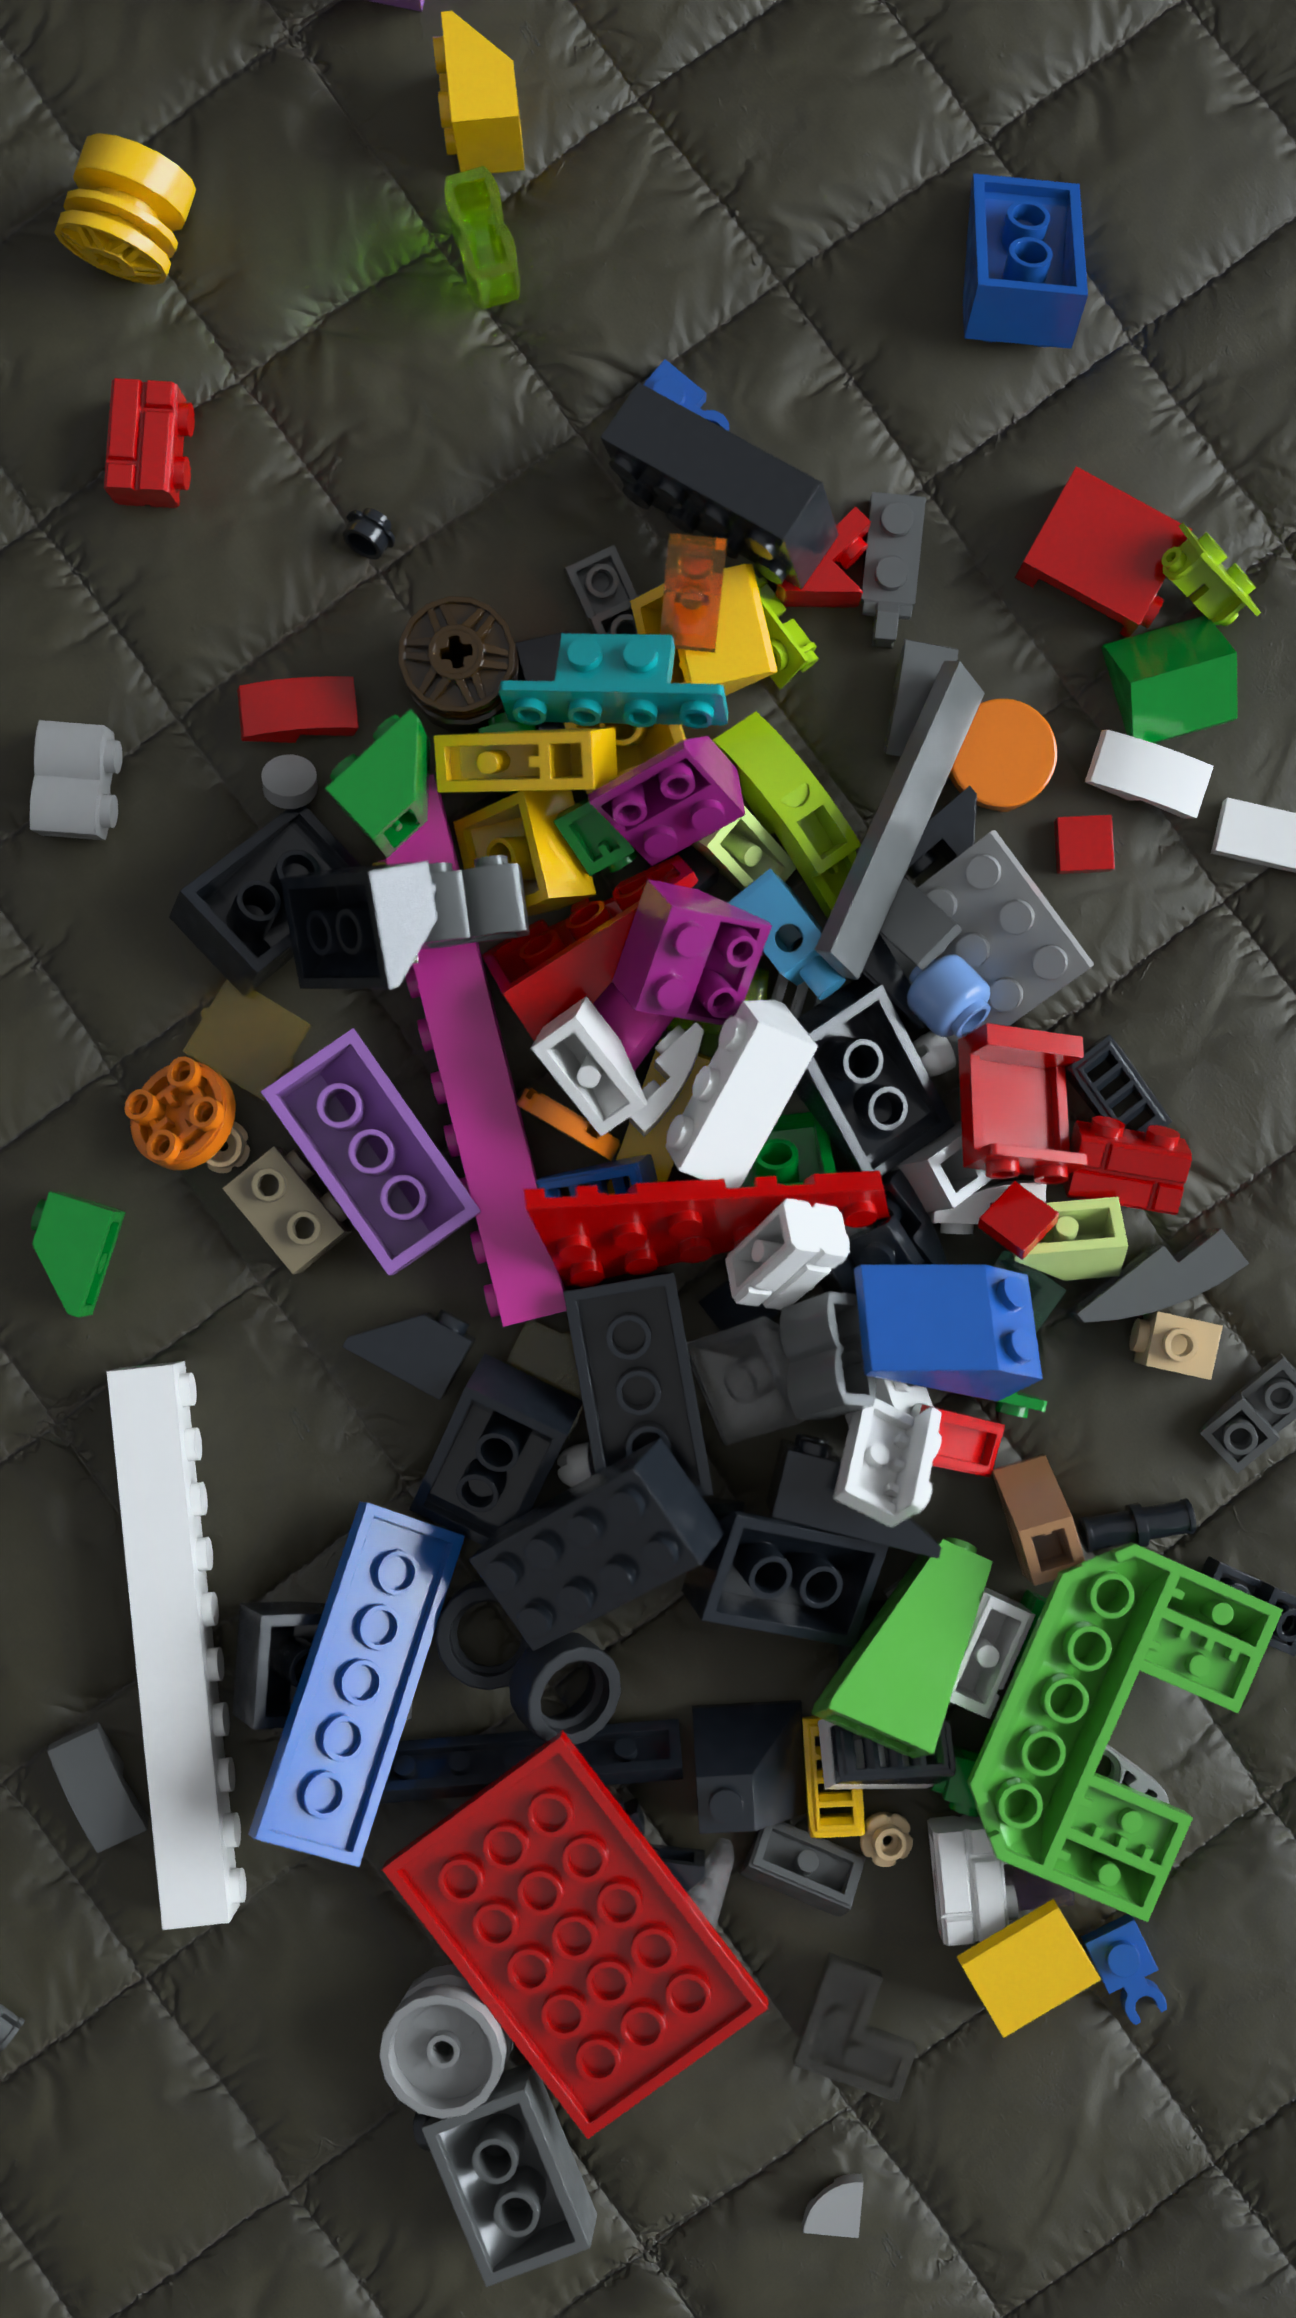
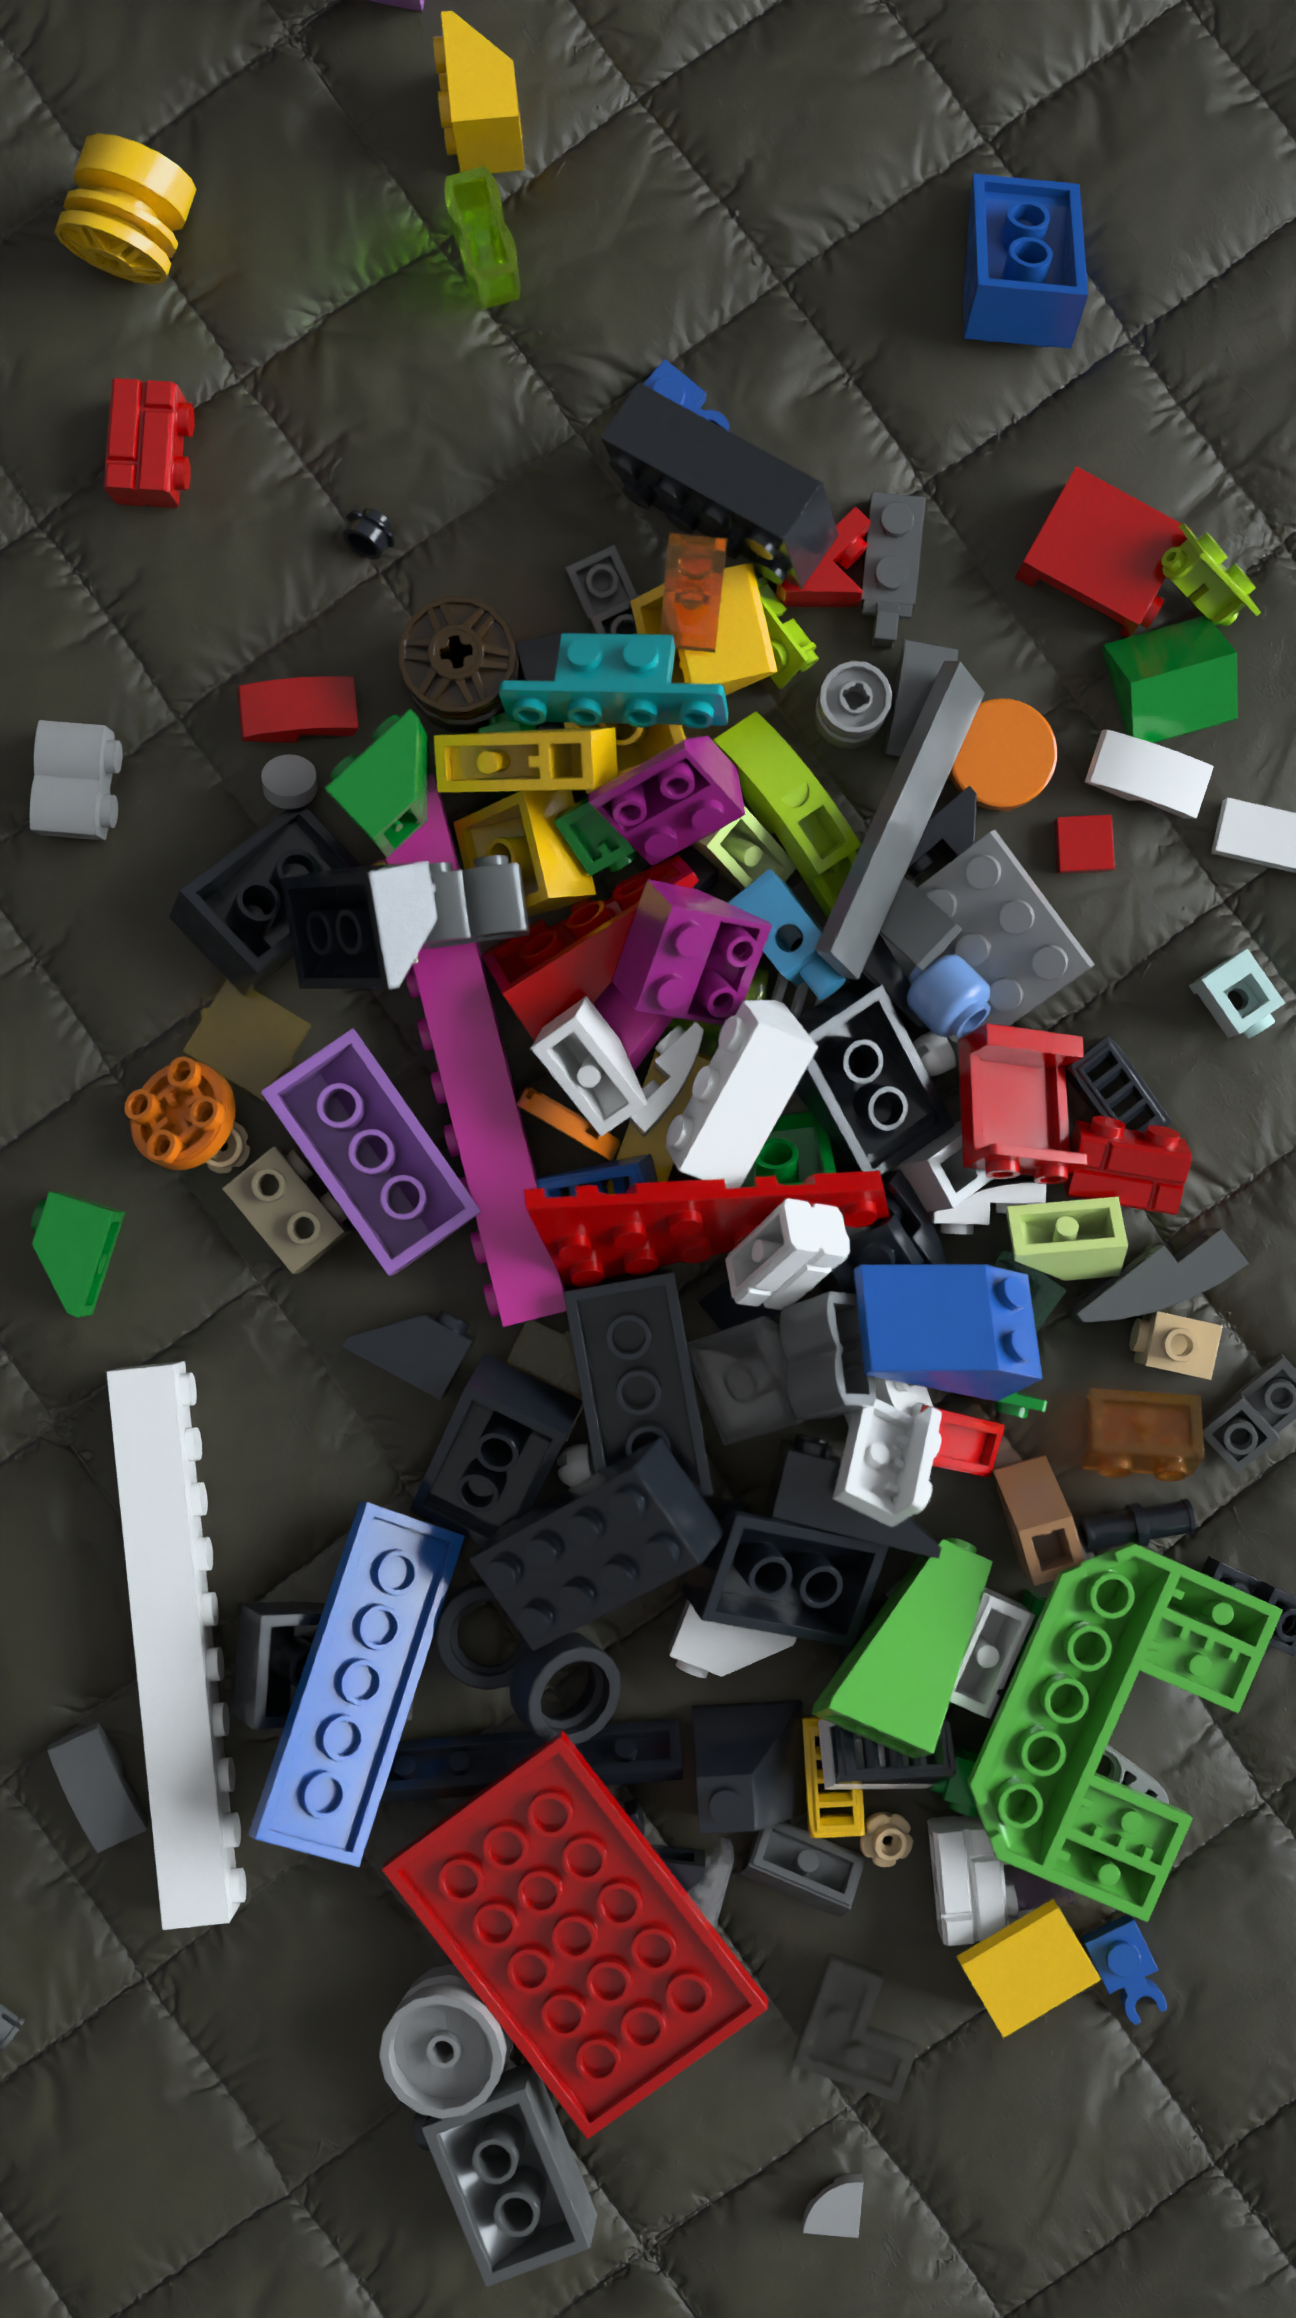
(720, 1647): none -> white slope
(852, 704): none -> light grey wheel
(1018, 1220): red tile -> none
(1143, 1434): none -> clear orange bracket
(1246, 977): none -> light aqua brick

